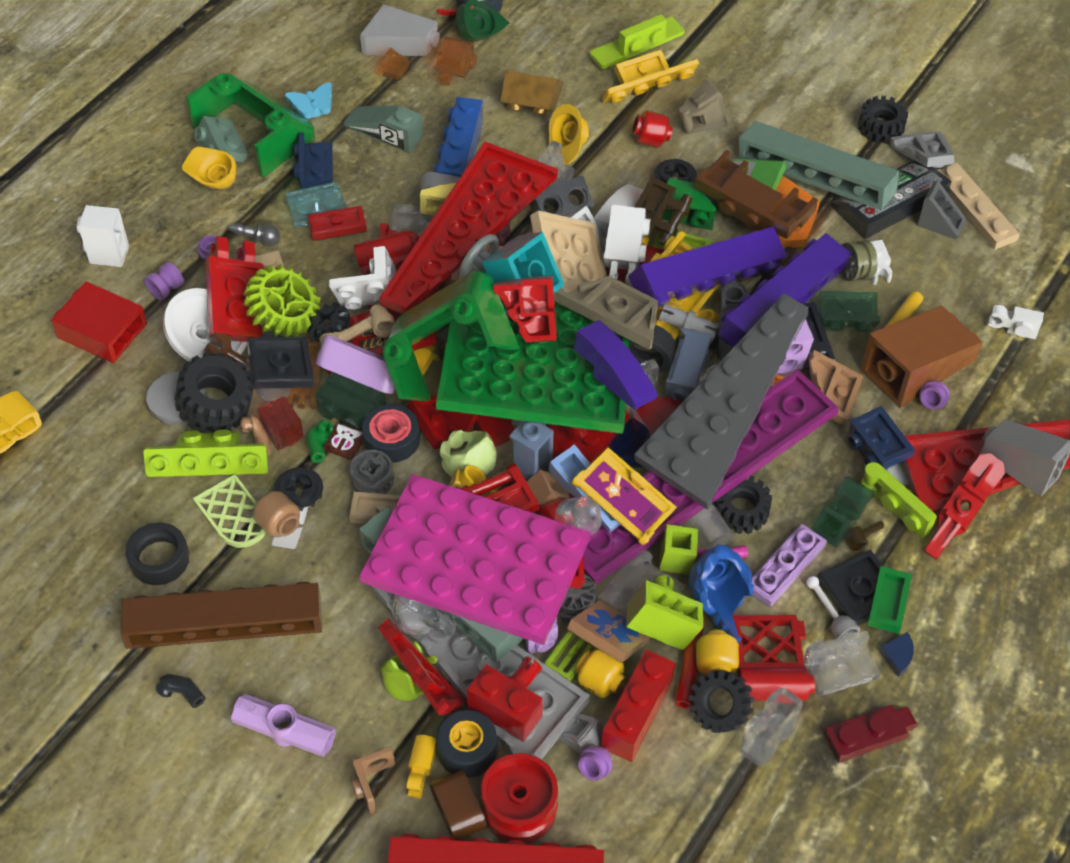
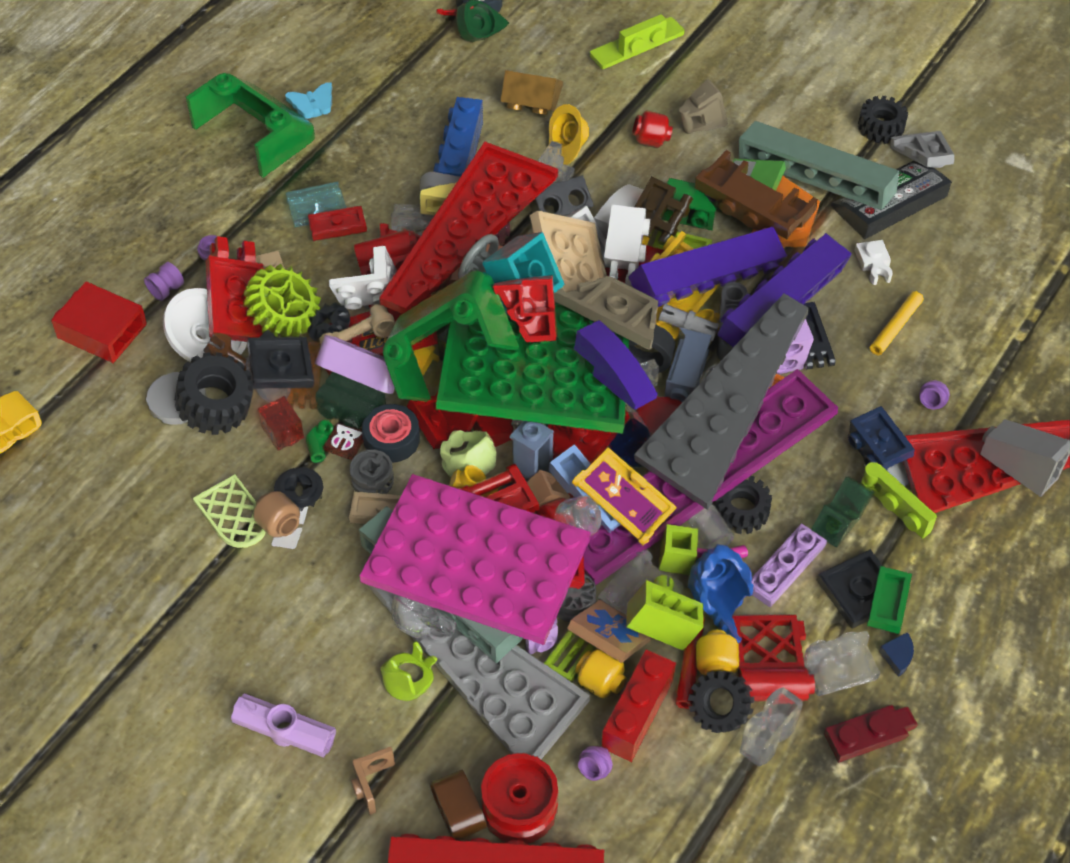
(103, 235): white brick -> none
(151, 534): black tyre -> none
(173, 683): black arm -> none
(206, 455): lime bracket -> none
(211, 167): yellow cap -> none
(220, 135): sand green bracket -> none
(221, 615): reddish brown brick -> none
(254, 425): medium nougat arm -> none
(267, 235): flat silver bar -> none
(314, 163): dark blue bracket -> none
(388, 124): sand green slope -> none
(392, 65): clear orange slope -> none
(401, 31): light grey slope -> none
(420, 764): yellow bar -> none
(431, 682): red wing -> none
(455, 58): clear orange brick -> none
(465, 730): black wheel -> none
(507, 698): red brick -> none
(582, 733): light grey slope -> none
(645, 72): yellow bracket -> none
(668, 169): black gear -> none
(836, 382): medium nougat wing -> none
(840, 624): hinge -> none
(849, 309): clear green bracket -> none
(858, 539): dark brown hand -> none
(862, 261): olive wheel -> none
(918, 351): dark orange slope -> none
(941, 213): dark grey slope -> none
(973, 489): red piece -> none
(979, 208): tan plate -> none
(1019, 322): white plate -> none

